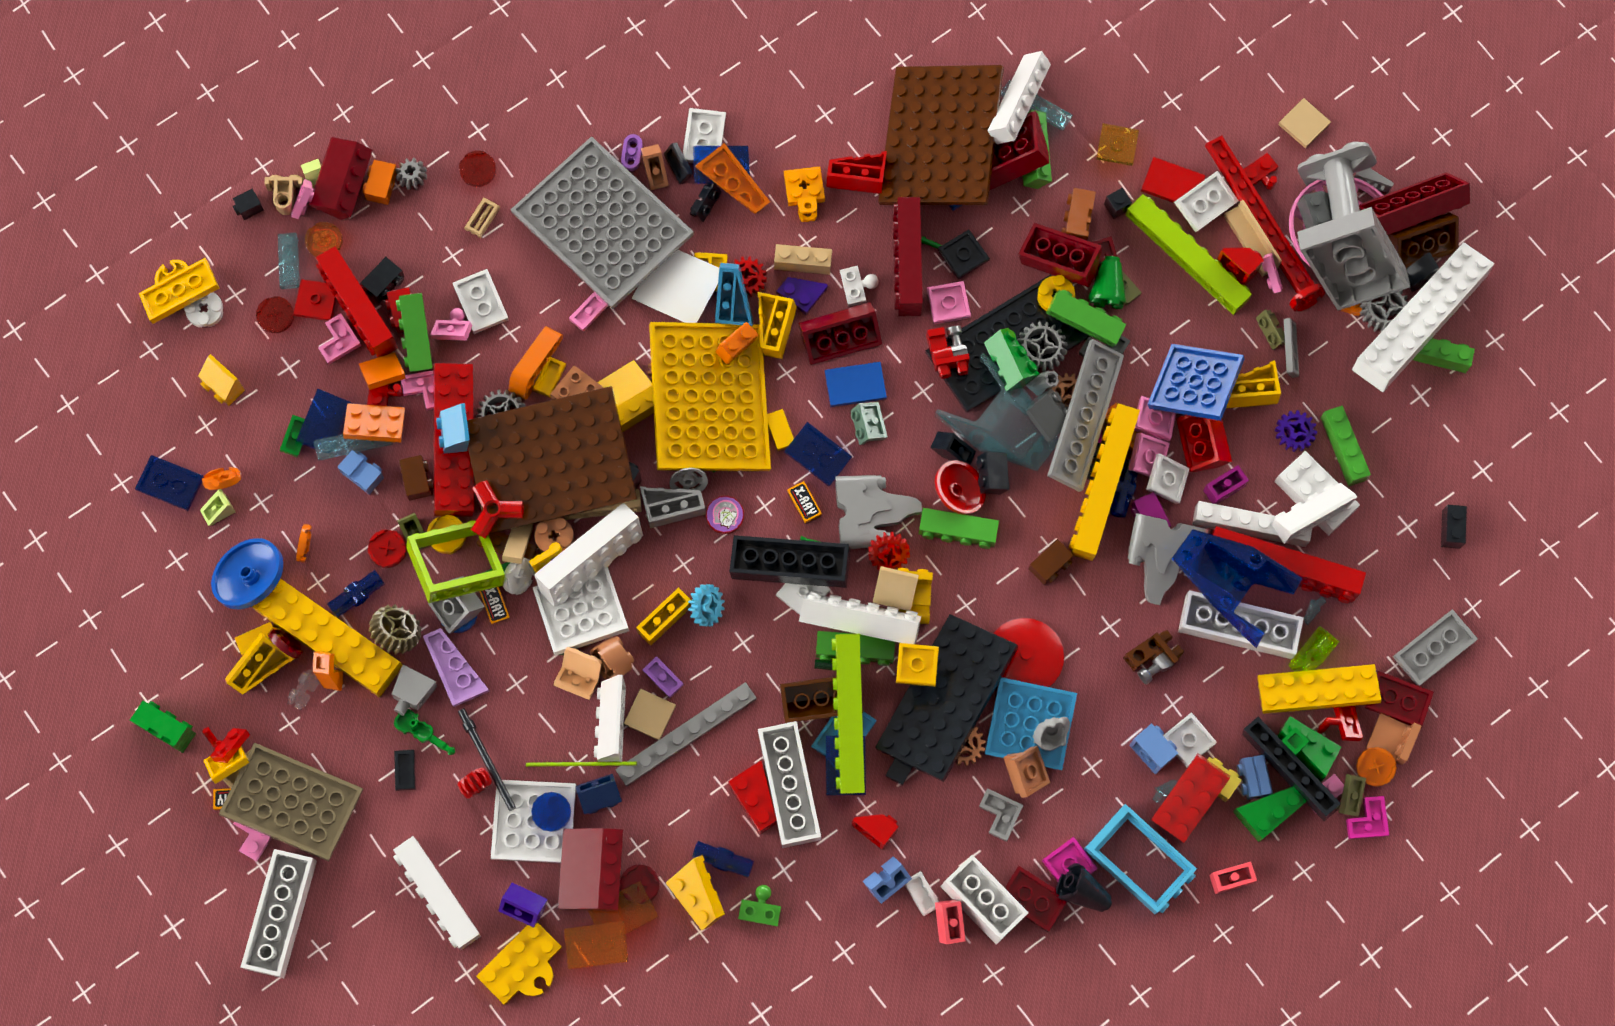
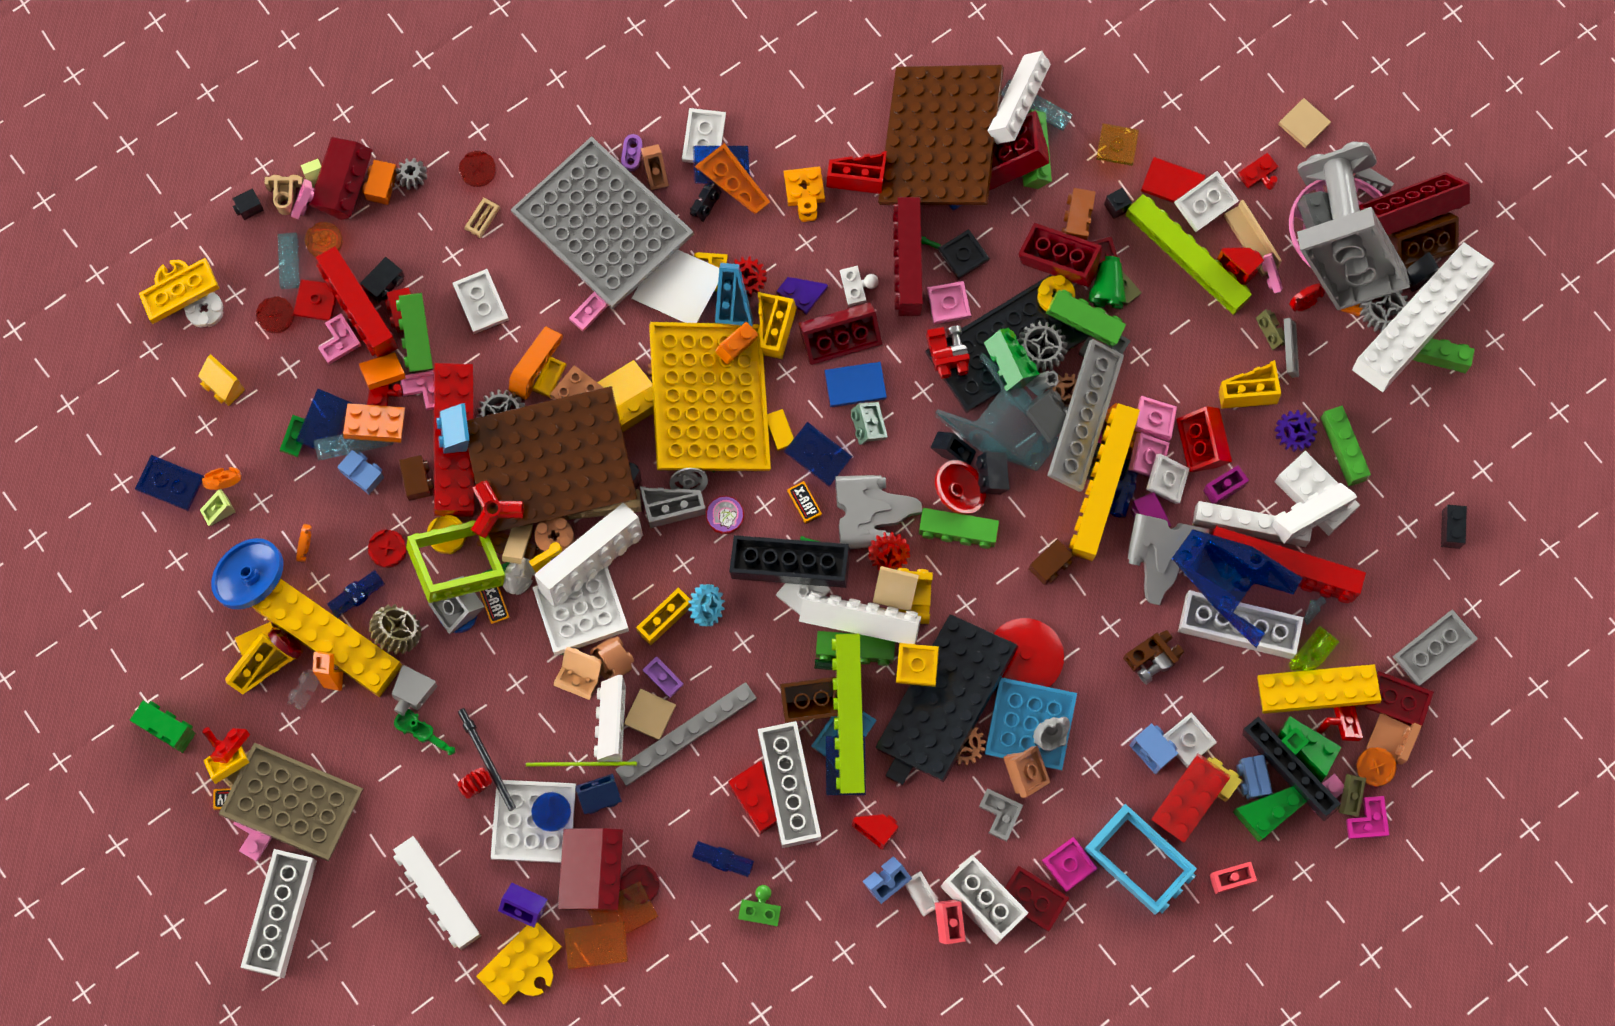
(405, 770): black tile -> none
(410, 526): olive slope -> none
(452, 329): bright pink plate -> none
(456, 674): lavender wing -> none
(678, 163): black tile -> none
(696, 893): yellow wedge -> none
(802, 259): tan brick -> none
(1083, 889): black cone -> none
(1163, 790): clear light blue bar -> none
(1196, 382): plate -> none
(1246, 191): red plate -> none

